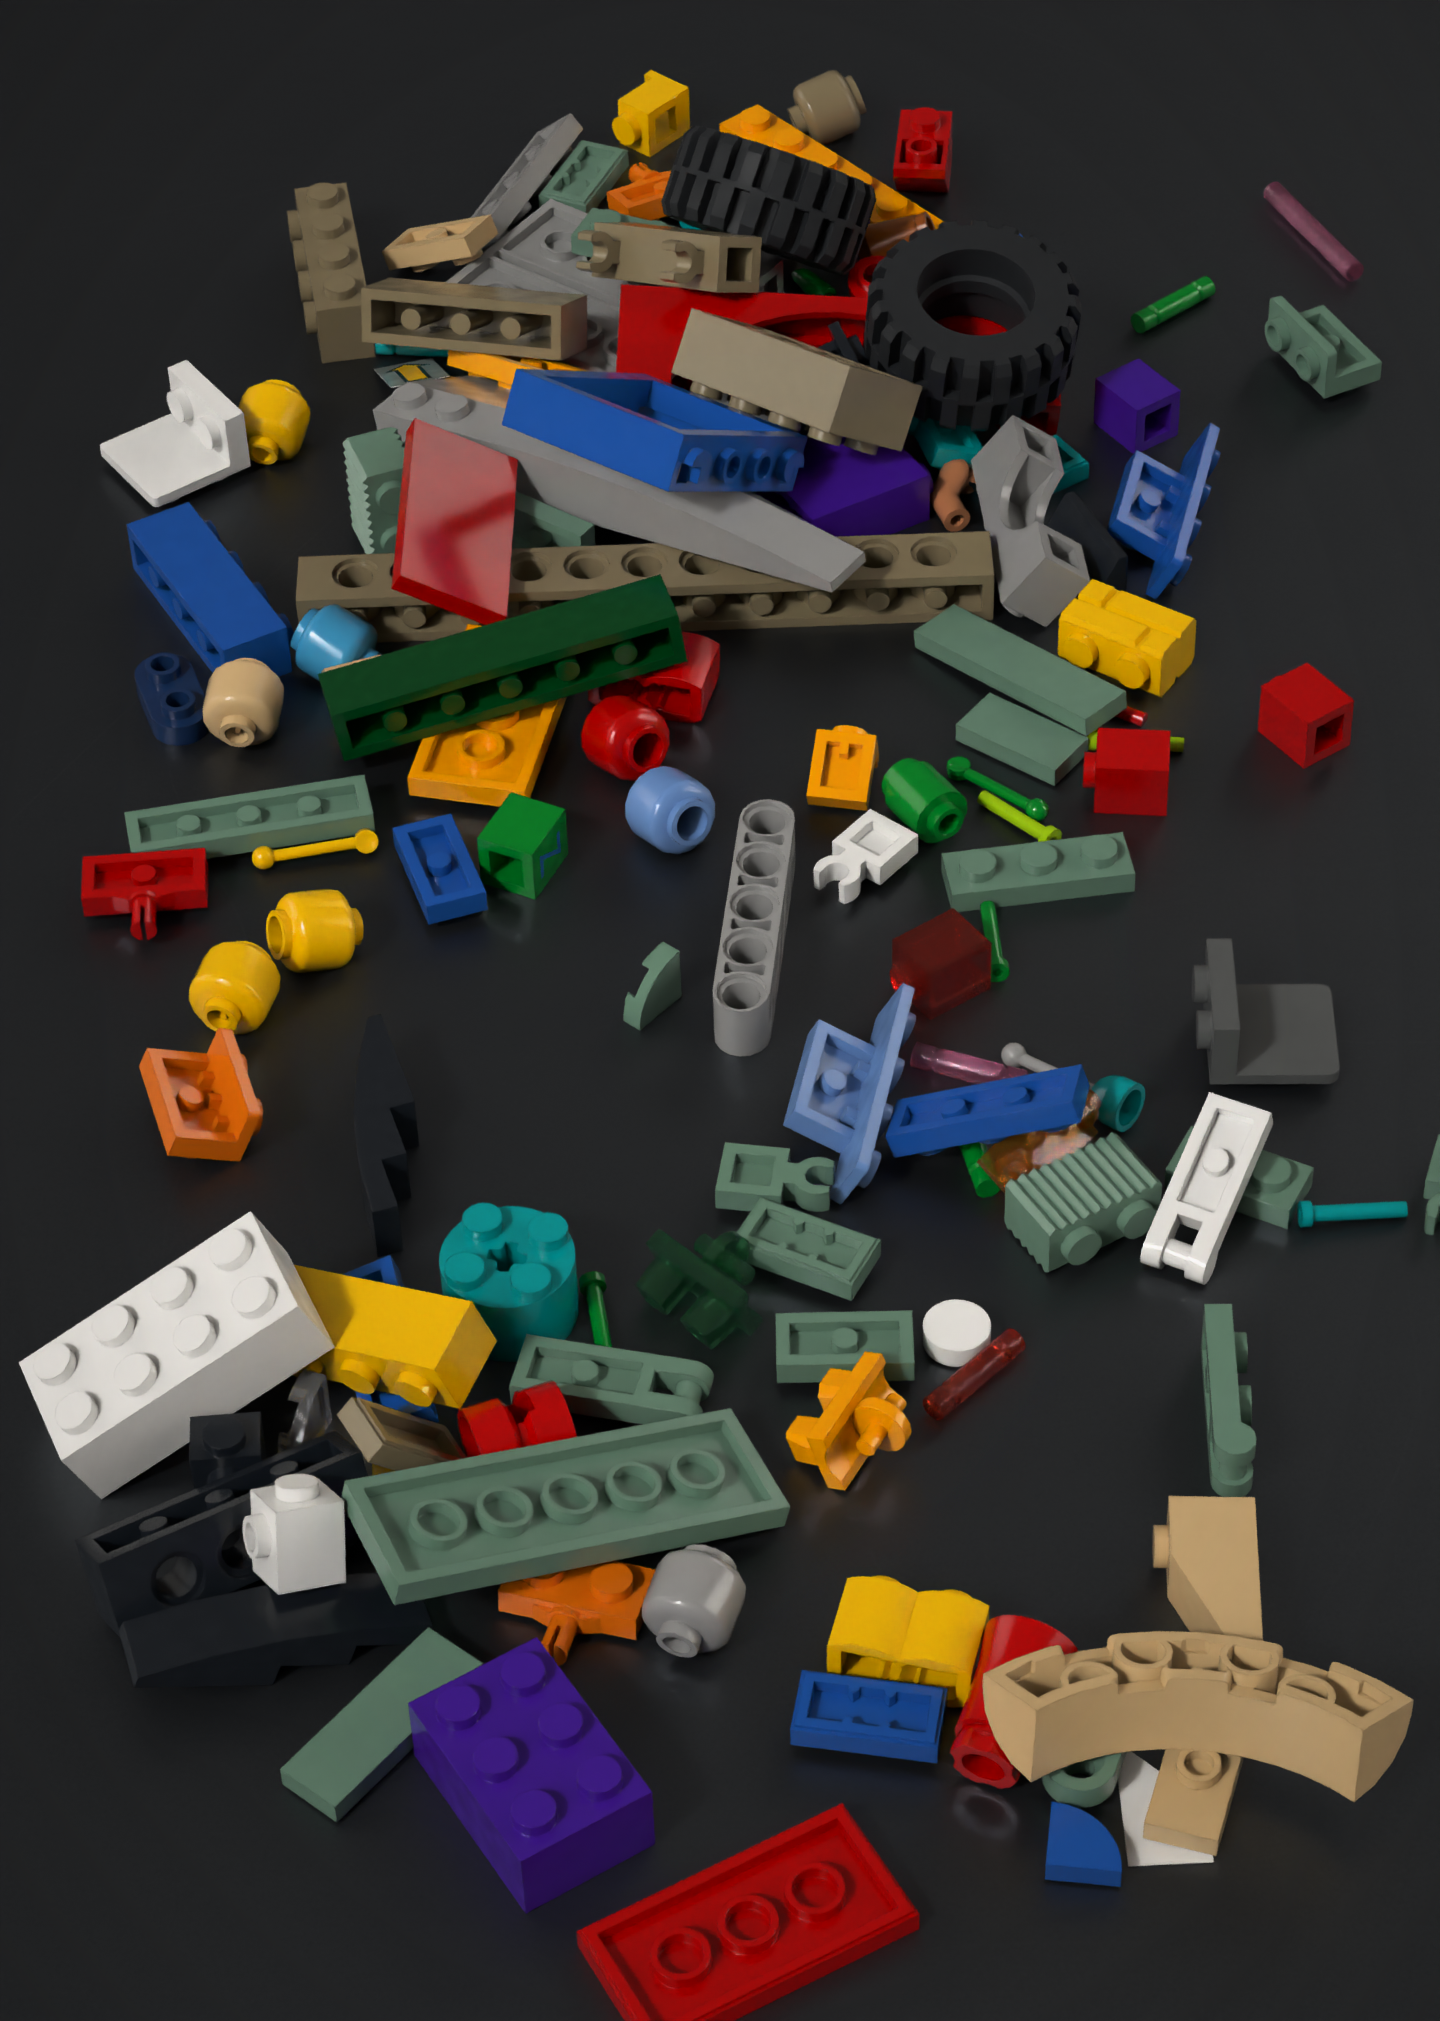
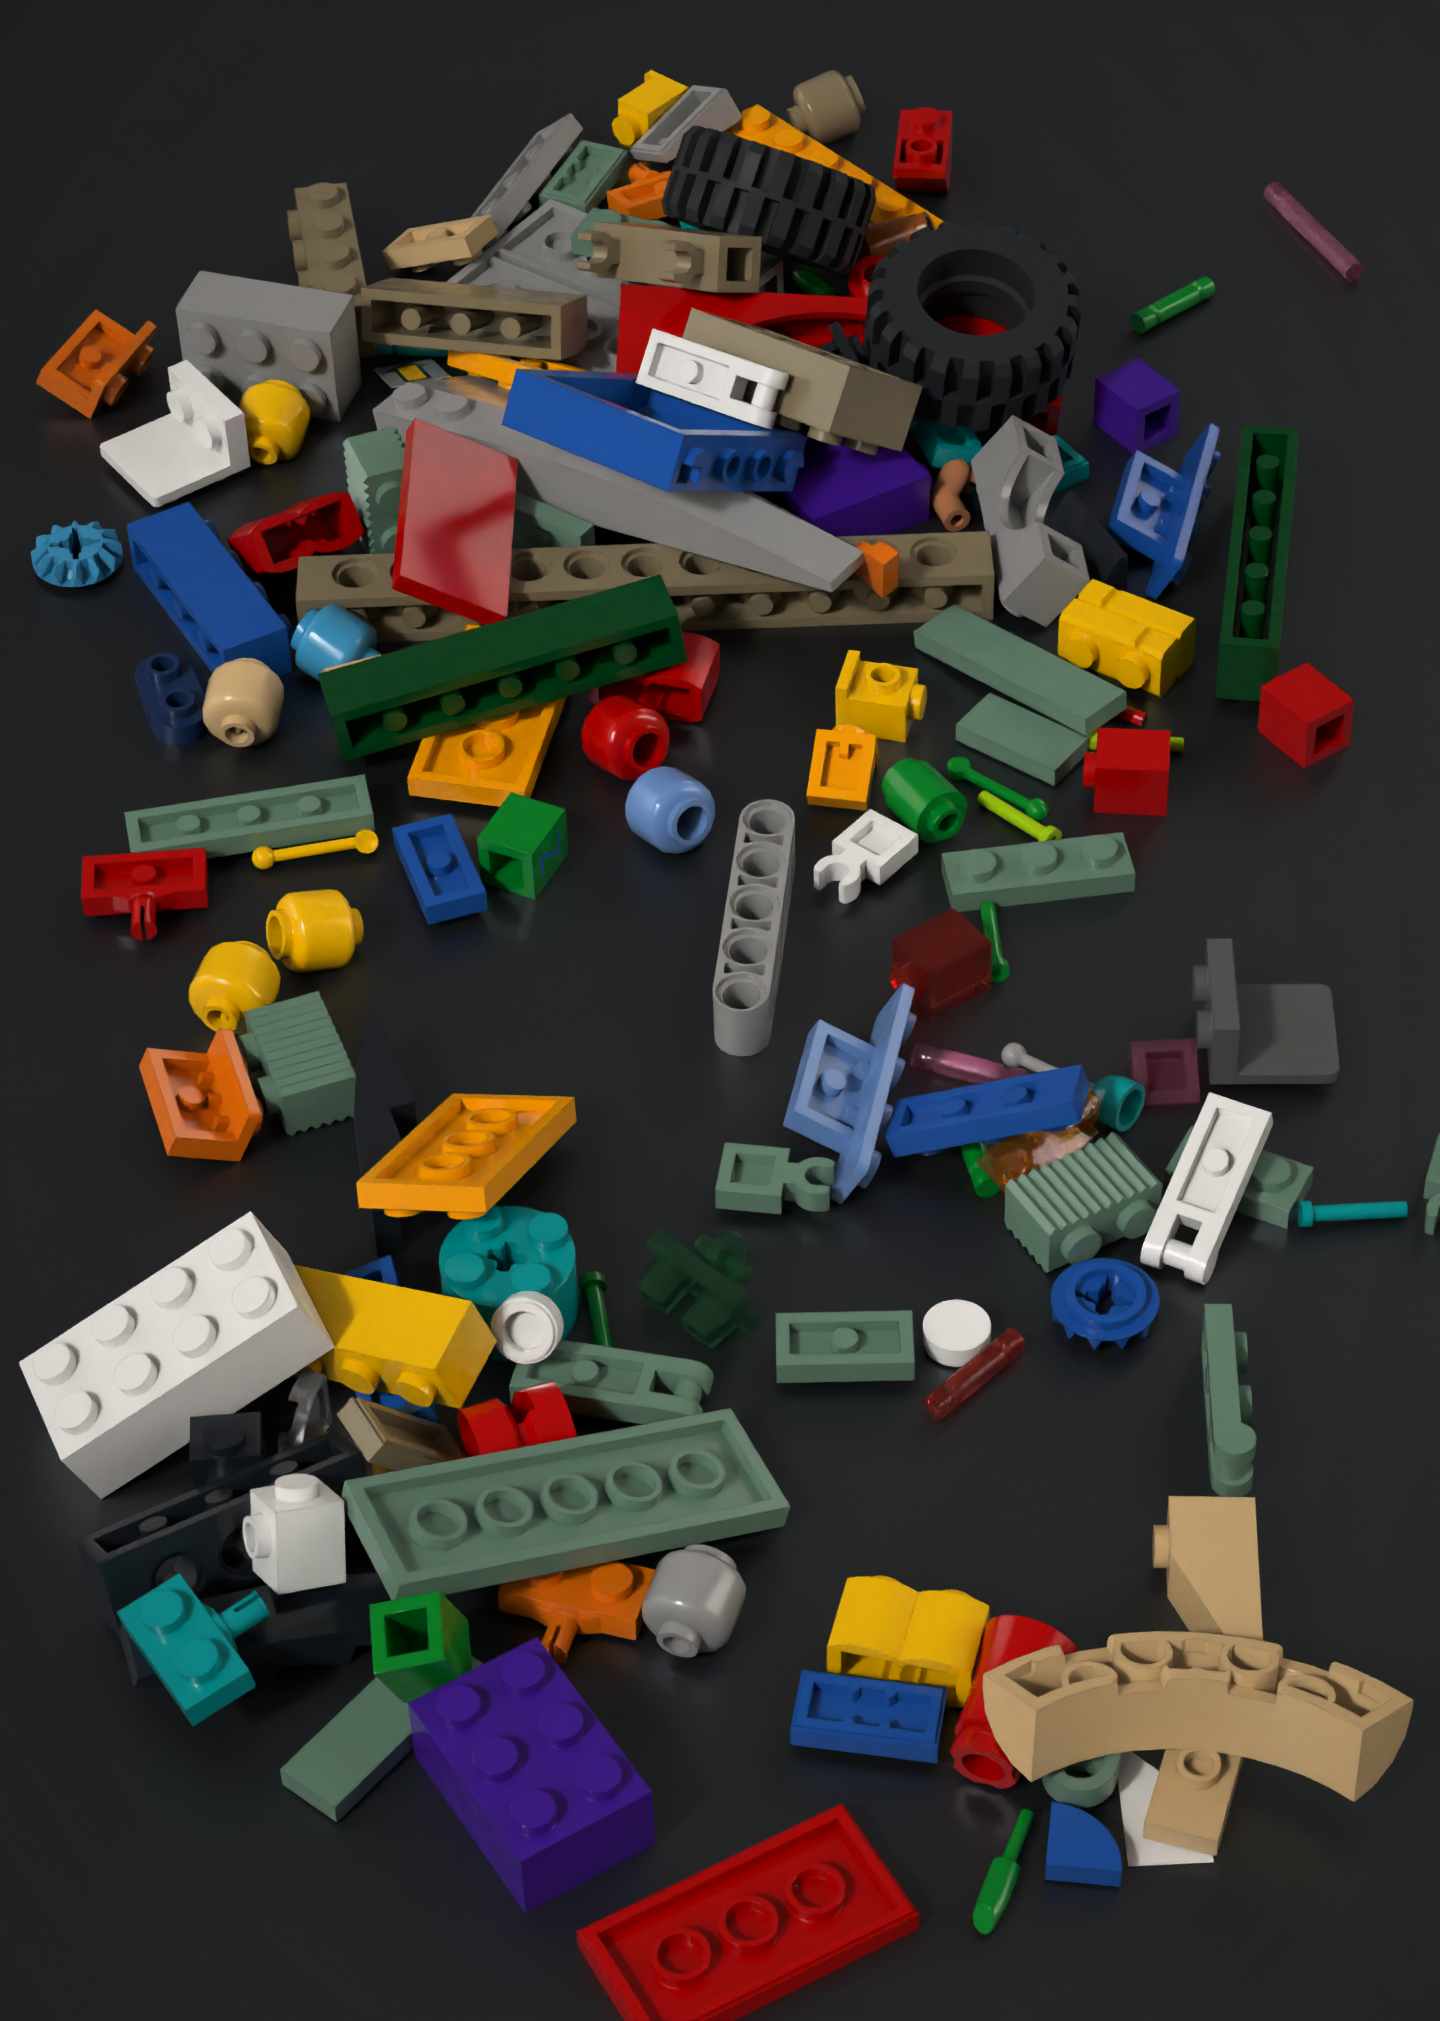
(96, 363): none -> orange bracket
(98, 558): none -> dark azure gear
(193, 1645): none -> teal plate
(264, 331): none -> light grey brick
(300, 1063): none -> sand green brick
(303, 529): none -> red brick
(418, 1644): none -> green brick
(466, 1154): none -> light orange plate
(527, 1327): none -> white tile
(657, 990): sand green tile -> none
(697, 107): none -> light grey slope
(710, 378): none -> white plate
(809, 1248): sand green plate -> none
(856, 1421): light orange hips -> none
(879, 697): none -> yellow brick
(880, 568): none -> orange tile
(1001, 1878): none -> green piece
(1083, 1286): none -> blue gear
(1166, 1070): none -> clear pink slope
(1257, 562): none -> dark green brick
(1320, 348): sand green bracket -> none

